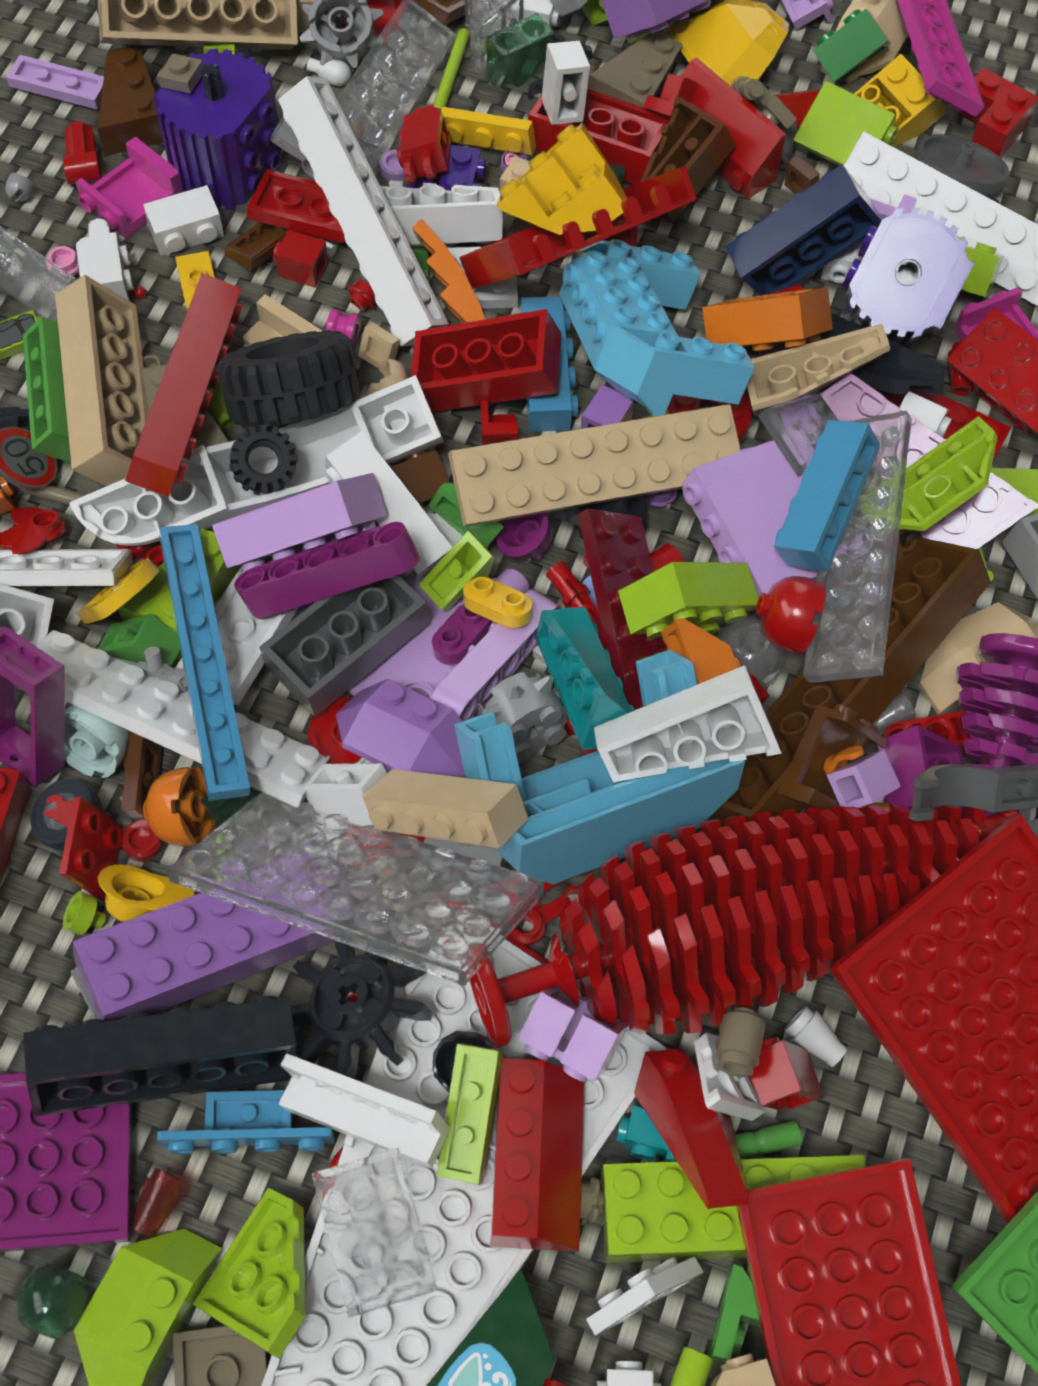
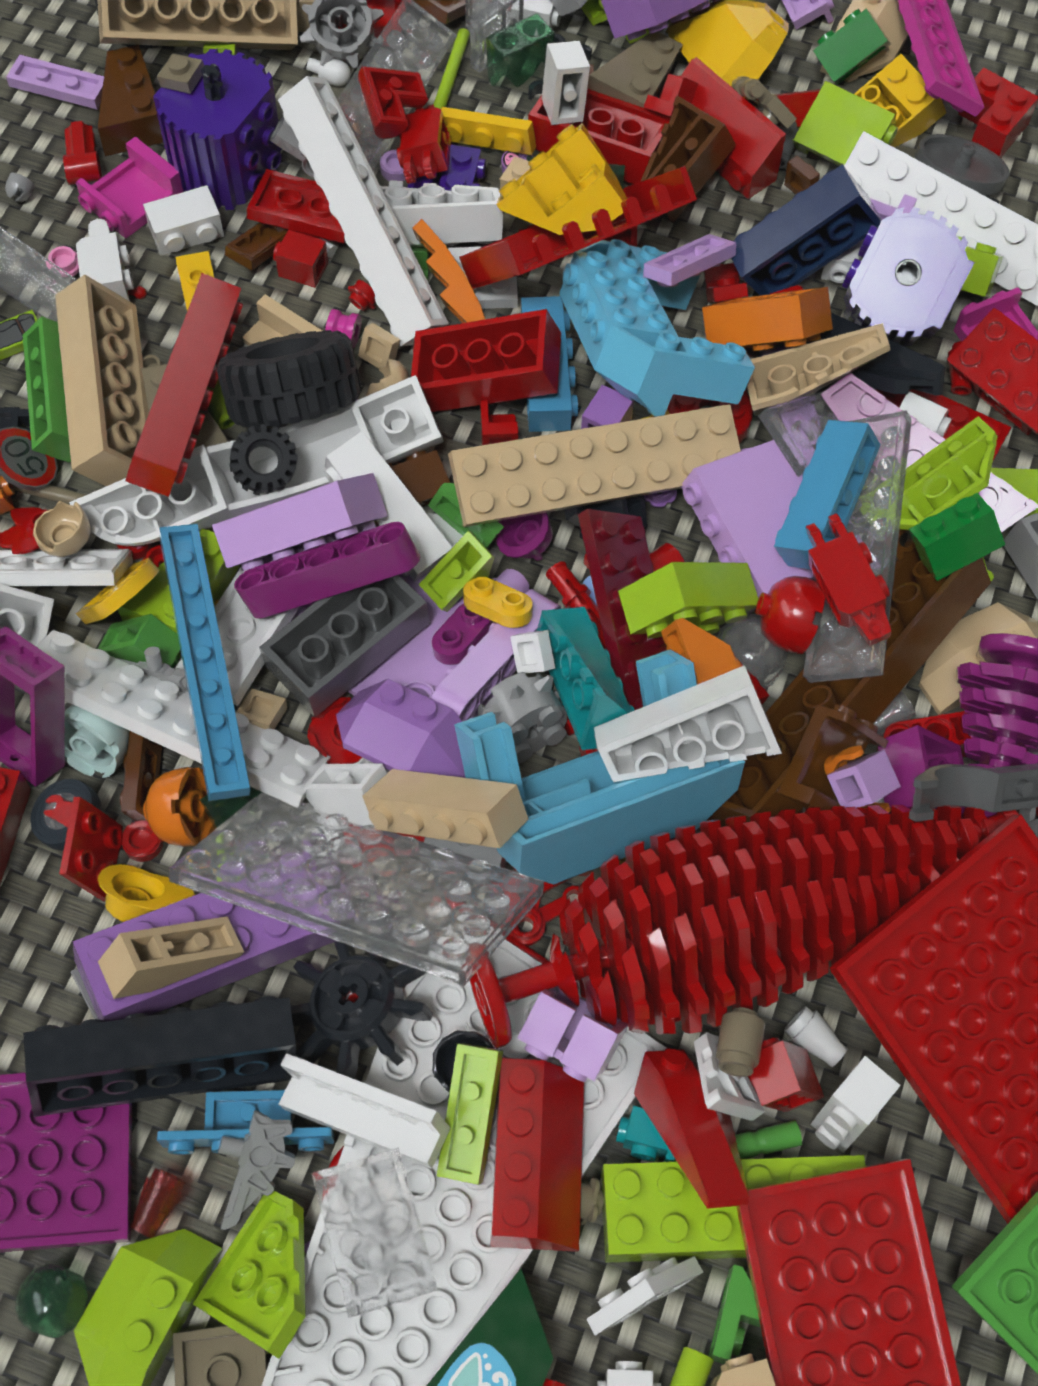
(62, 530): none -> tan hair
(82, 914): lime tile -> none
(166, 954): none -> tan slope
(258, 1159): none -> light grey piece
(263, 709): none -> tan plate
(386, 95): none -> red brick
(532, 652): none -> white plate
(689, 260): none -> lavender plate
(724, 283): none -> red bracket
(848, 581): none -> red hinge
(854, 1105): none -> white brick
(957, 536): none -> green brick

